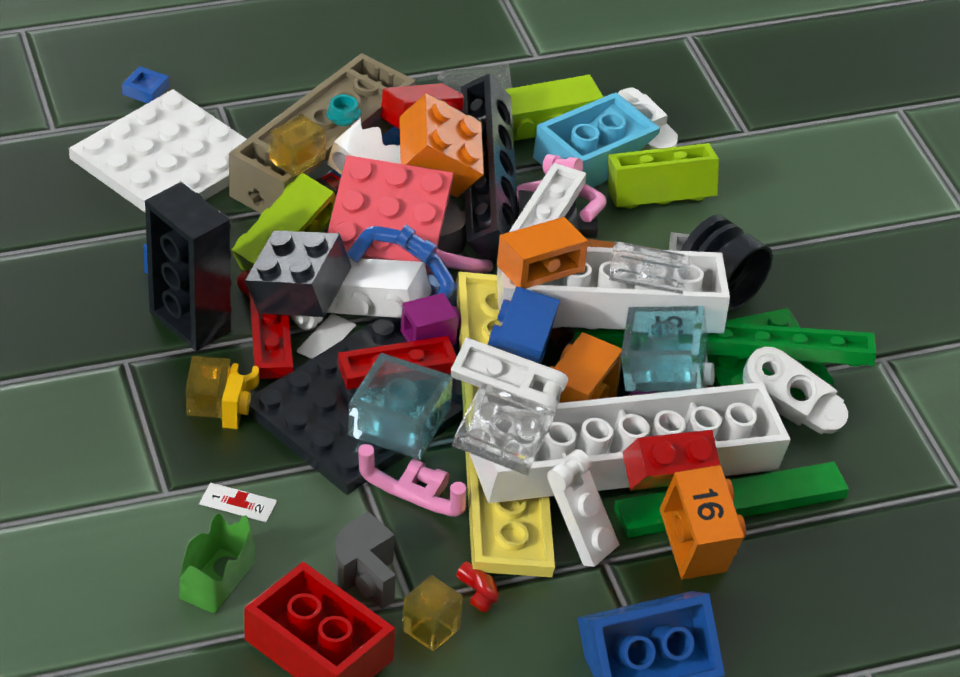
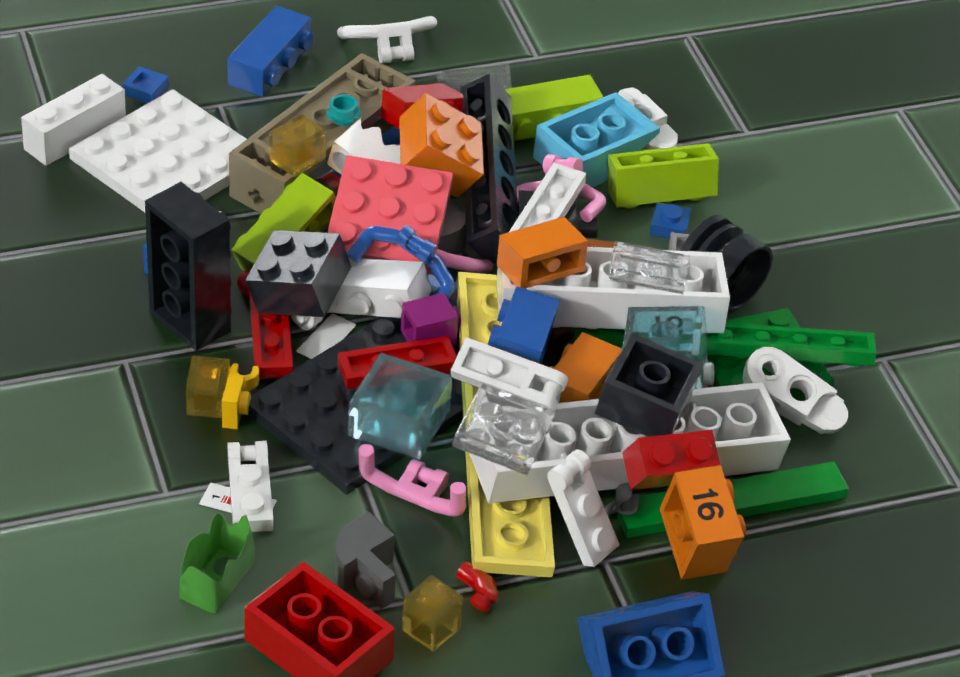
(72, 118): none -> white brick
(250, 485): none -> white plate
(269, 51): none -> blue brick
(384, 31): none -> white piece
(625, 502): none -> dark grey hand
(648, 387): none -> black brick
(669, 219): none -> blue plate

